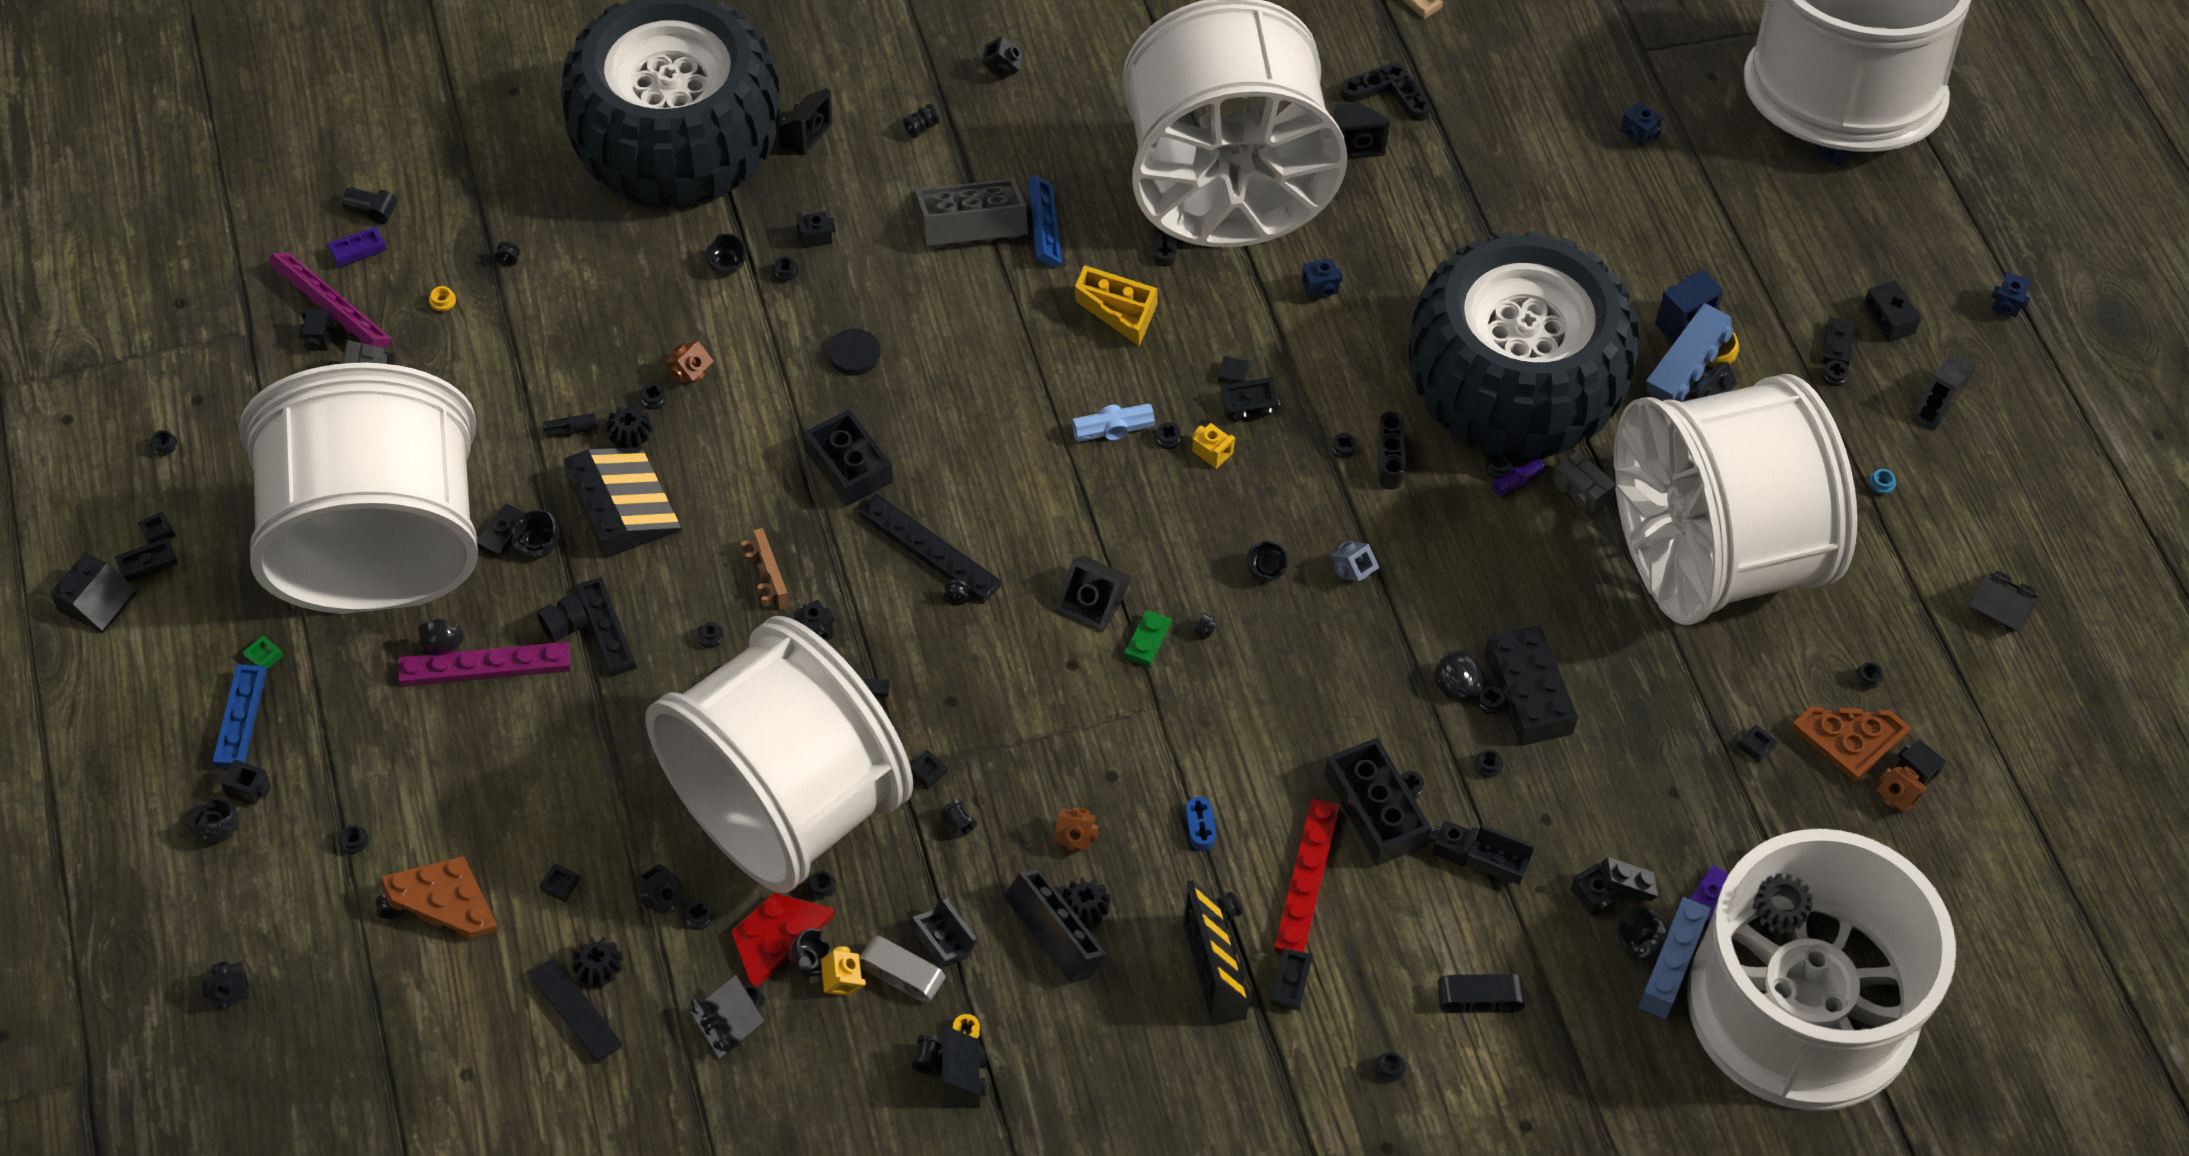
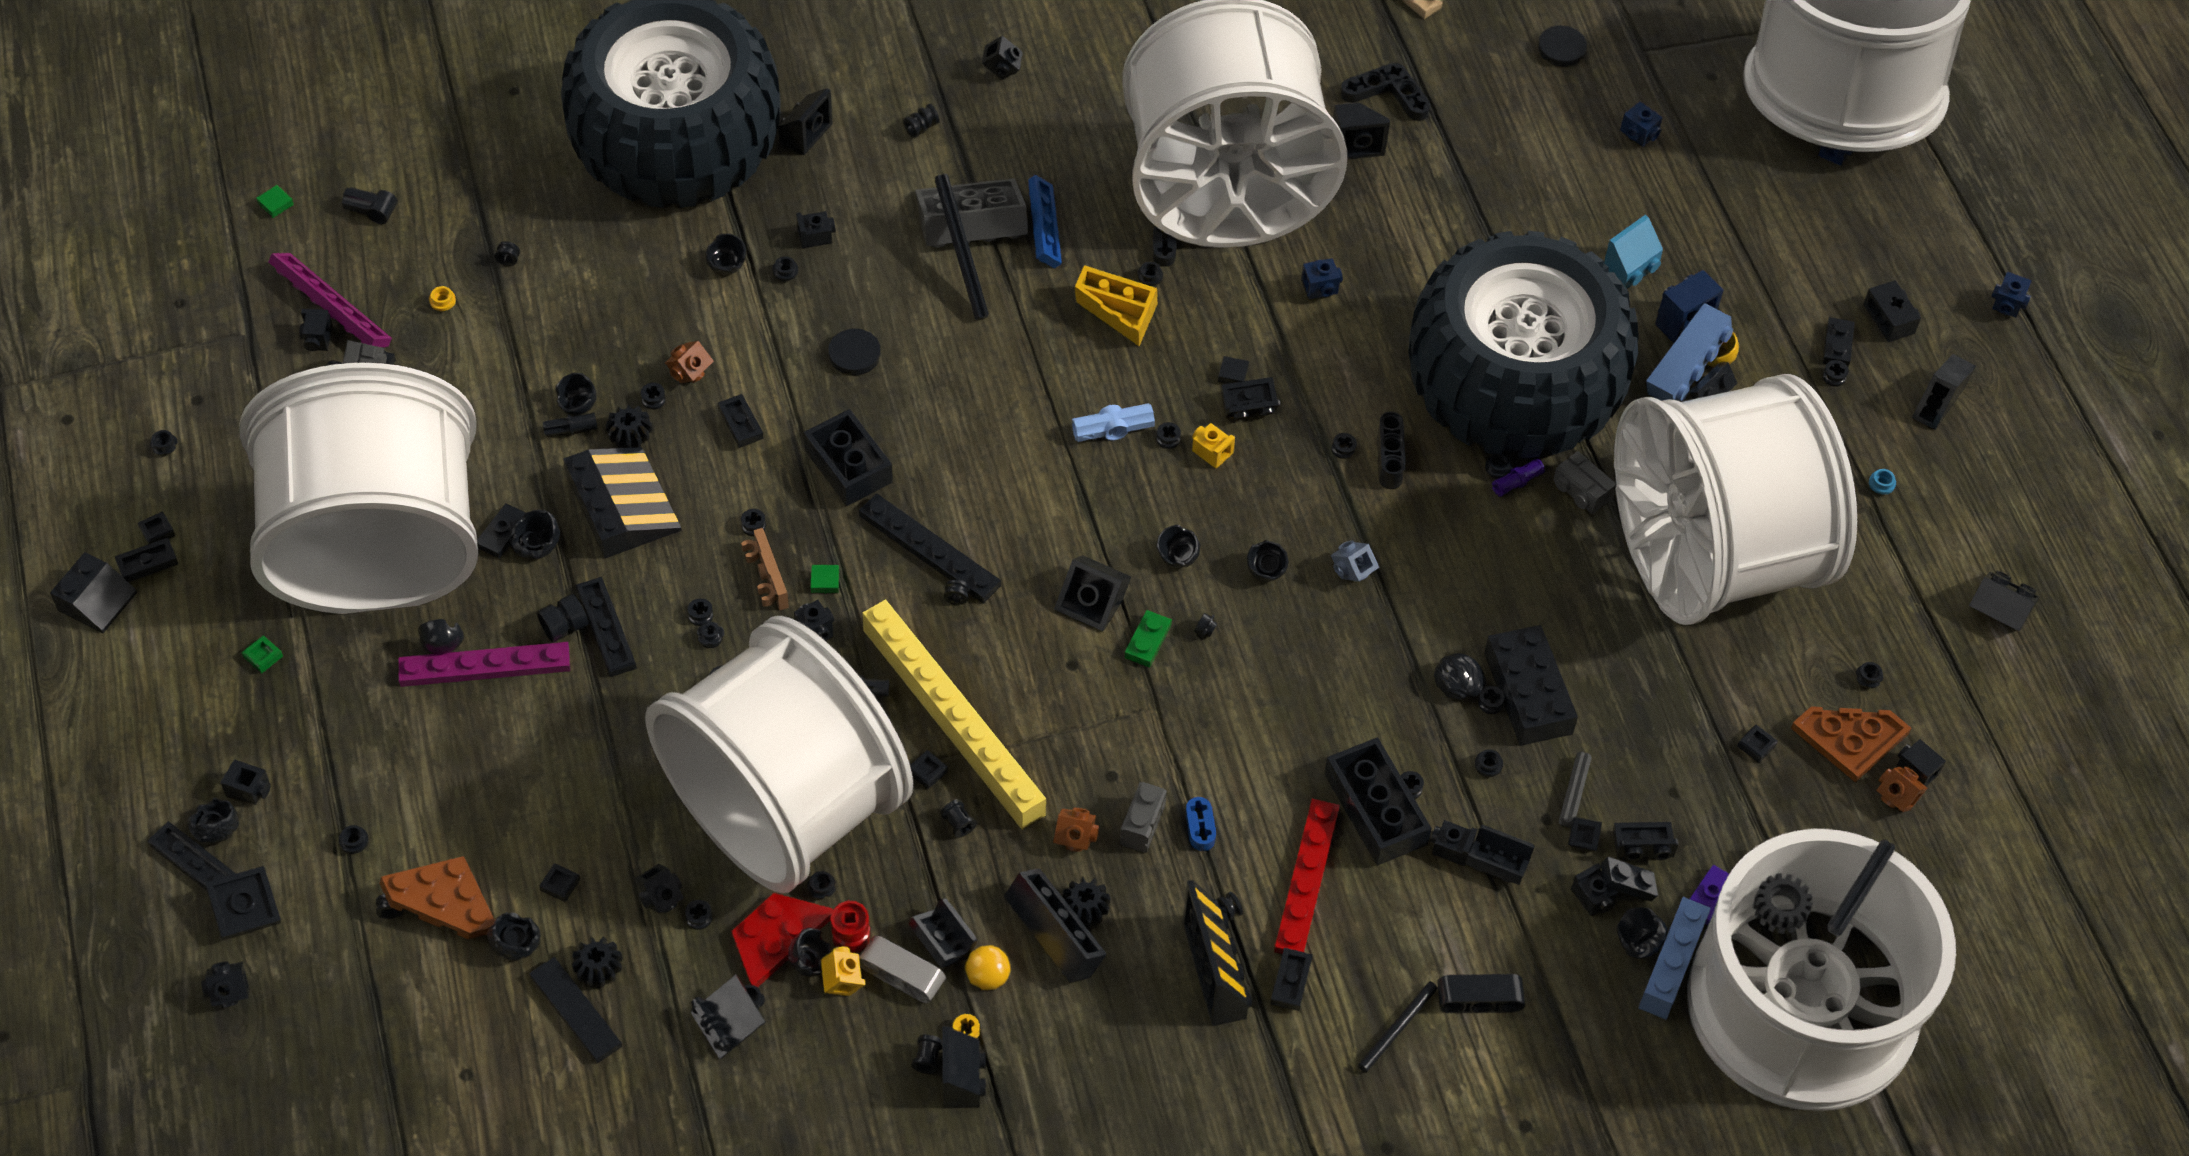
(187, 855): none -> black tile
(239, 715): blue plate -> none
(242, 902): none -> black plate
(275, 201): none -> green tile
(357, 246): dark purple plate -> none
(513, 936): none -> black hair
(576, 394): none -> black hair
(702, 619): none -> black bush
(740, 420): none -> black plate
(748, 516): none -> black bush
(825, 579): none -> green tile
(850, 926): none -> red wheel
(954, 715): none -> light yellow brick
(961, 247): none -> black axle
(987, 967): none -> yellow hair
(1143, 817): none -> dark grey brick
(1152, 269): none -> black plate
(1178, 546): none -> black hair
(1390, 1066): black plate -> none
(1397, 1027): none -> black bar
(1562, 45): none -> black tile
(1575, 788): none -> dark grey axle
(1584, 833): none -> black tile
(1634, 252): none -> dark azure slope
(1644, 840): none -> black bracket
(1861, 887): none -> black axle

